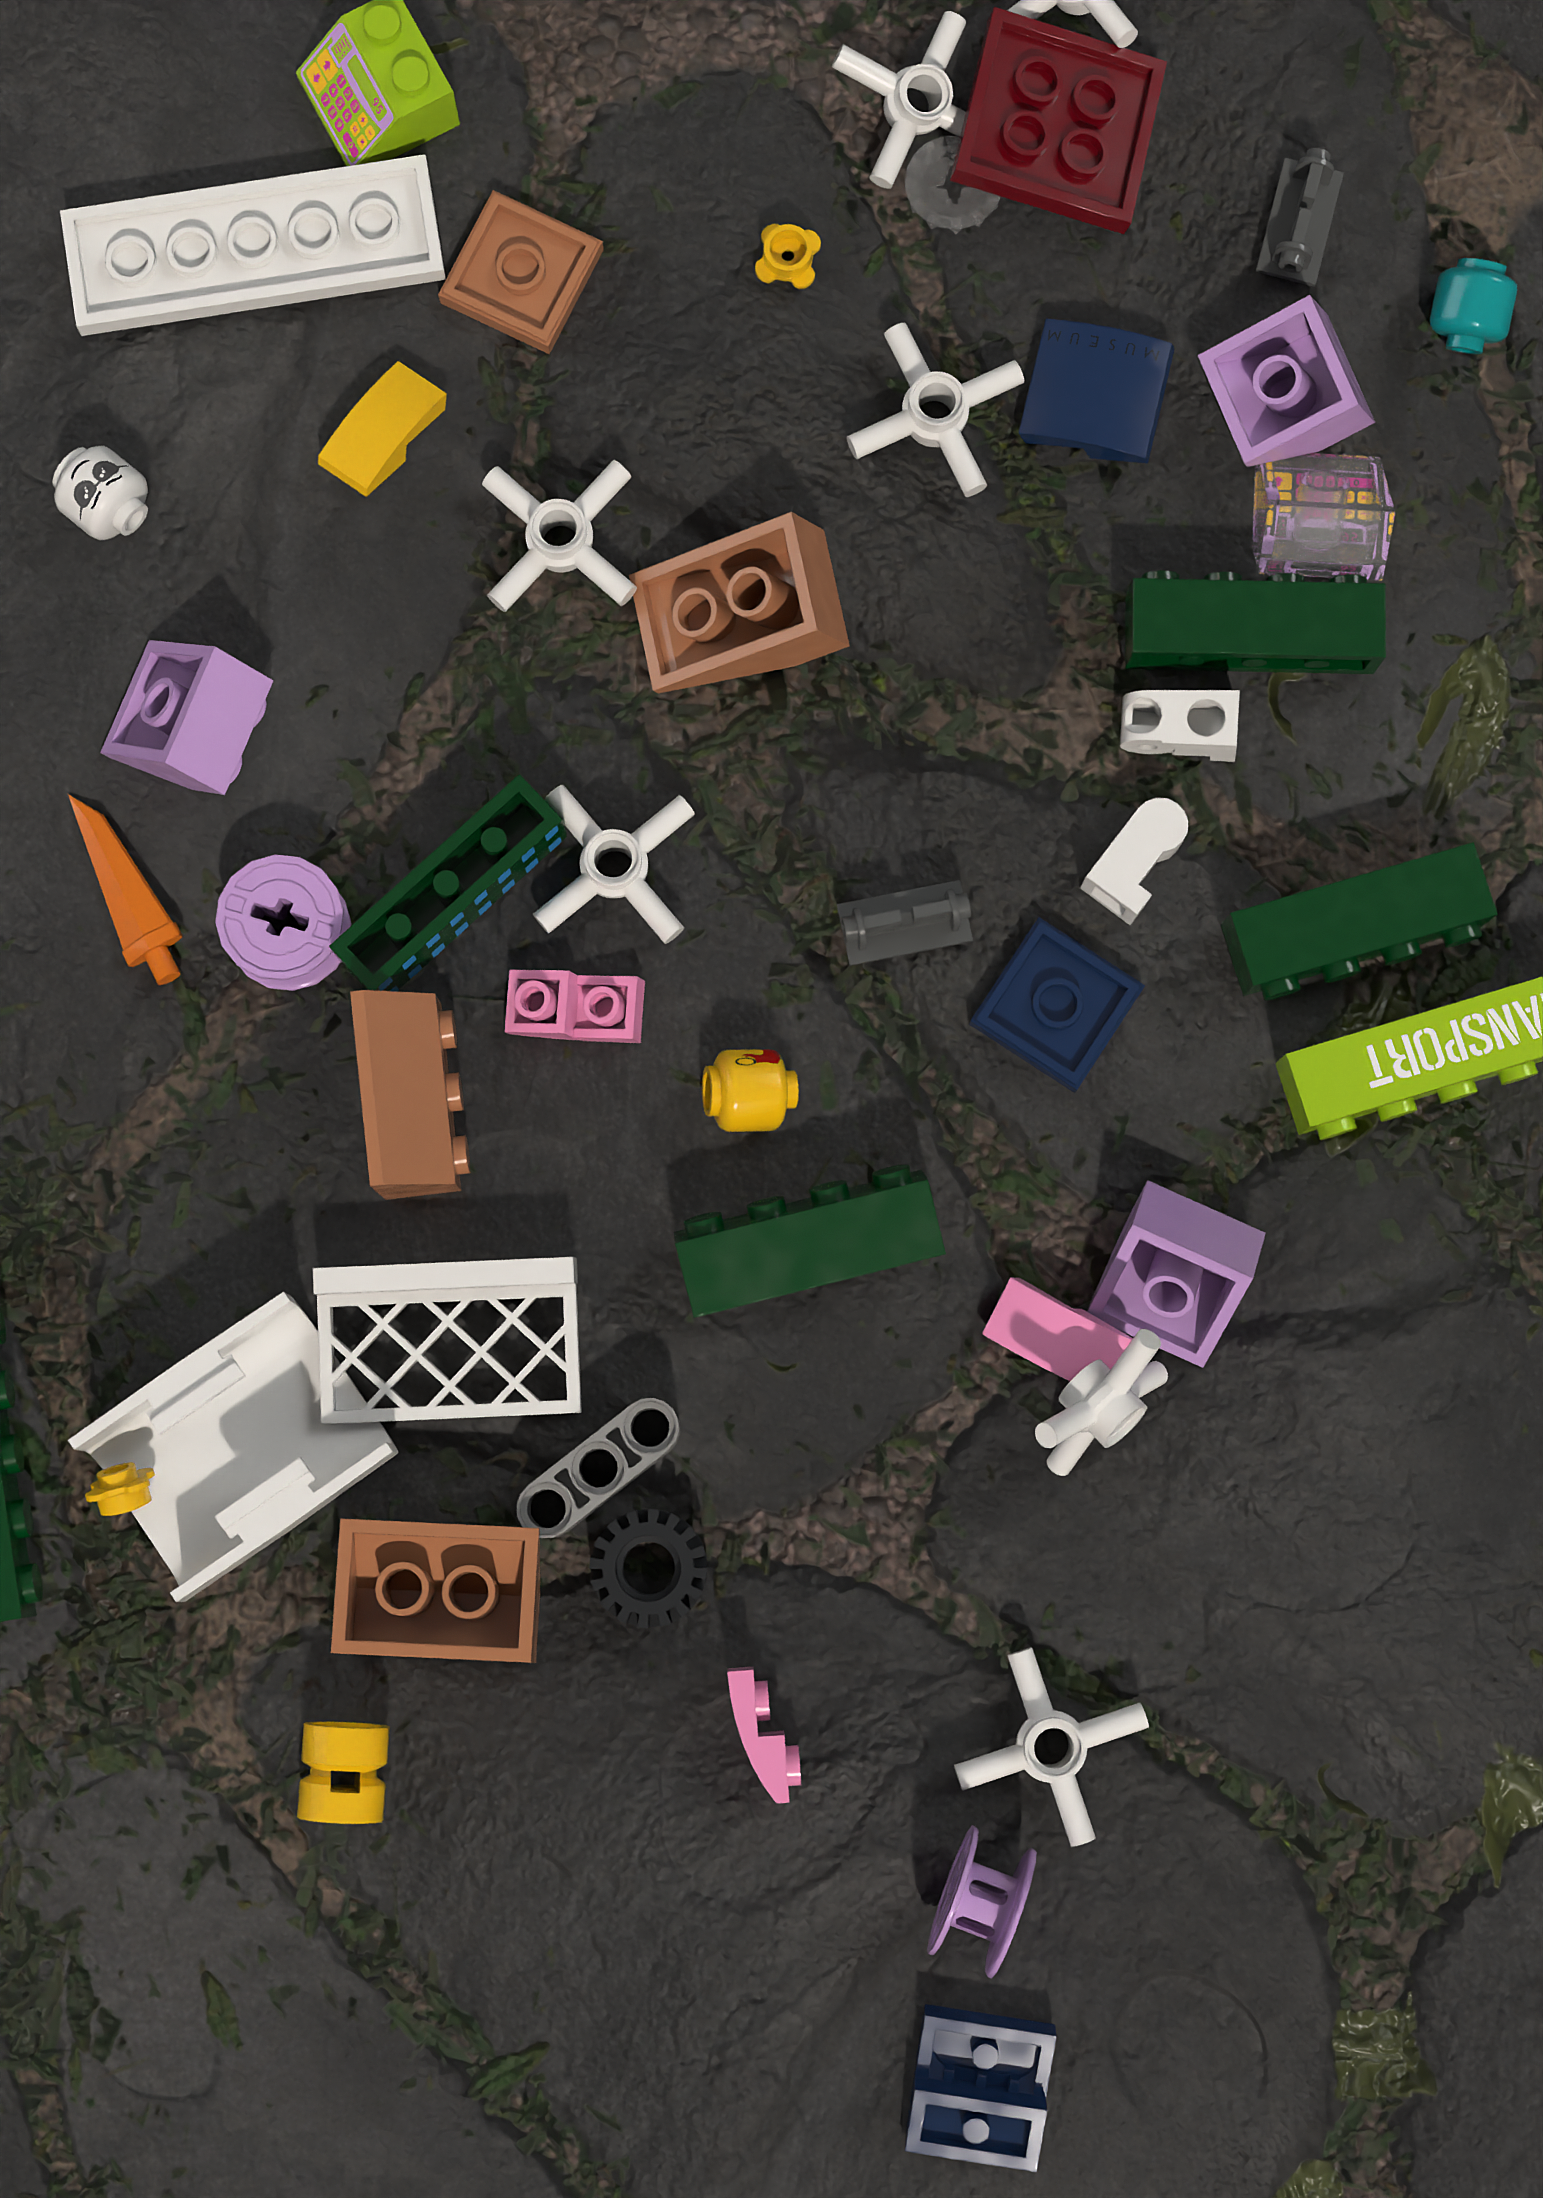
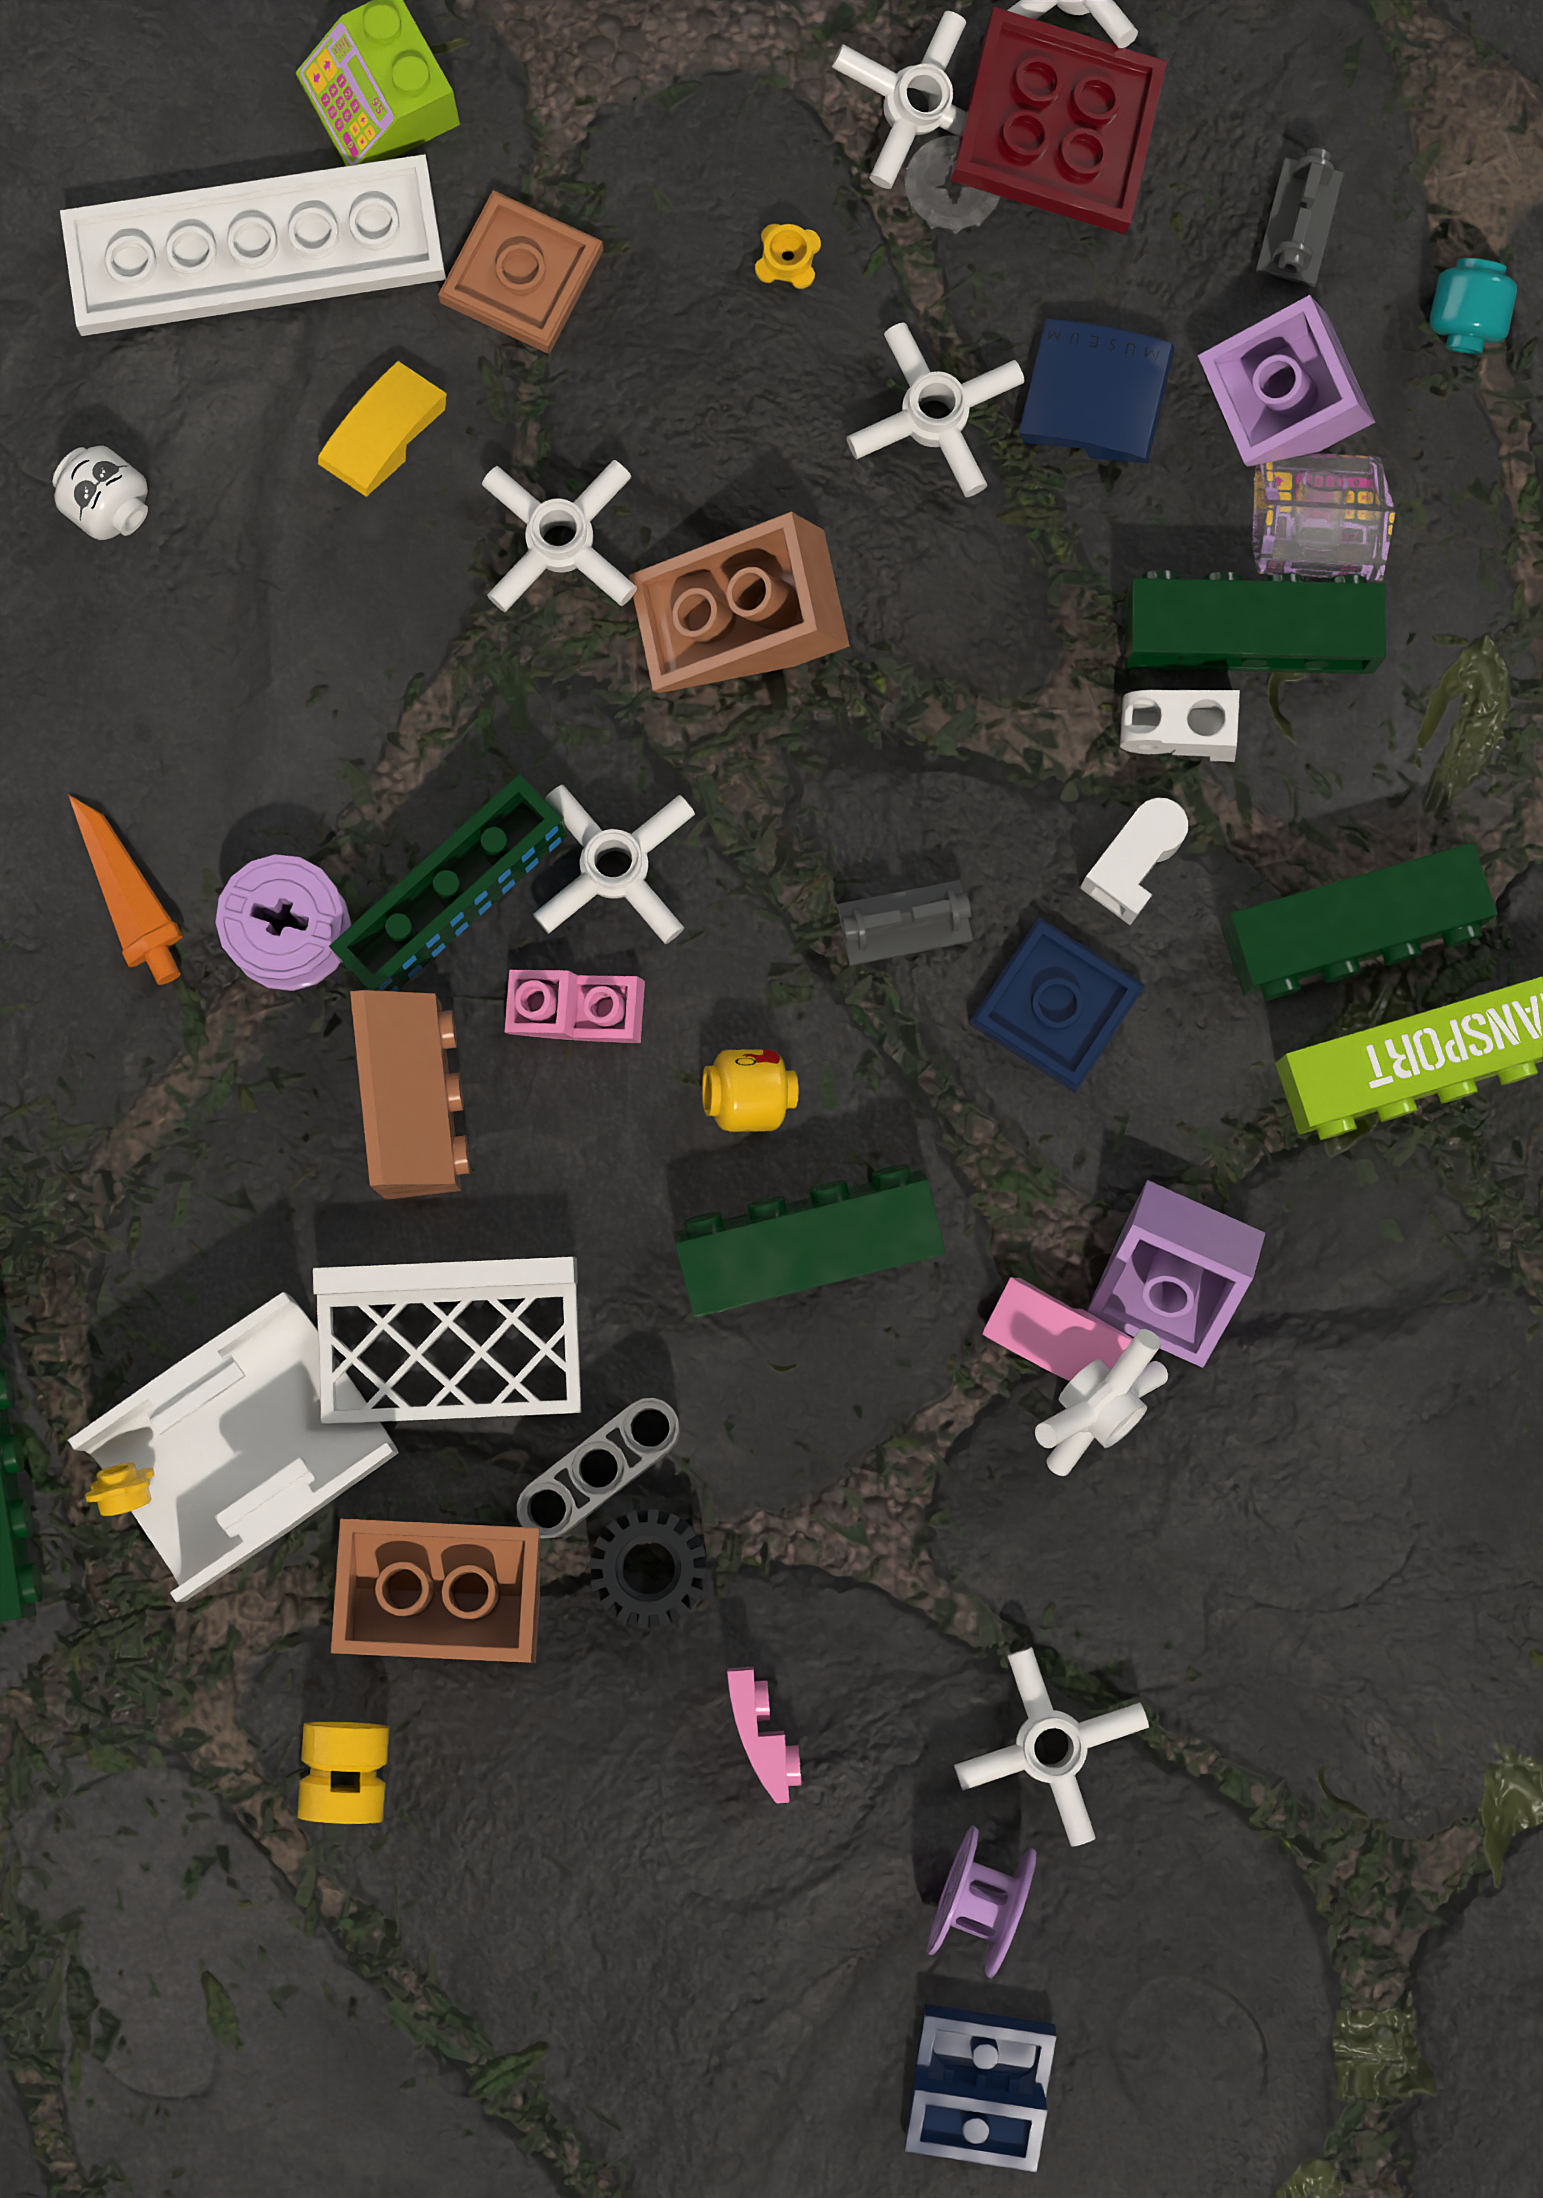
(188, 715): lavender slope -> none

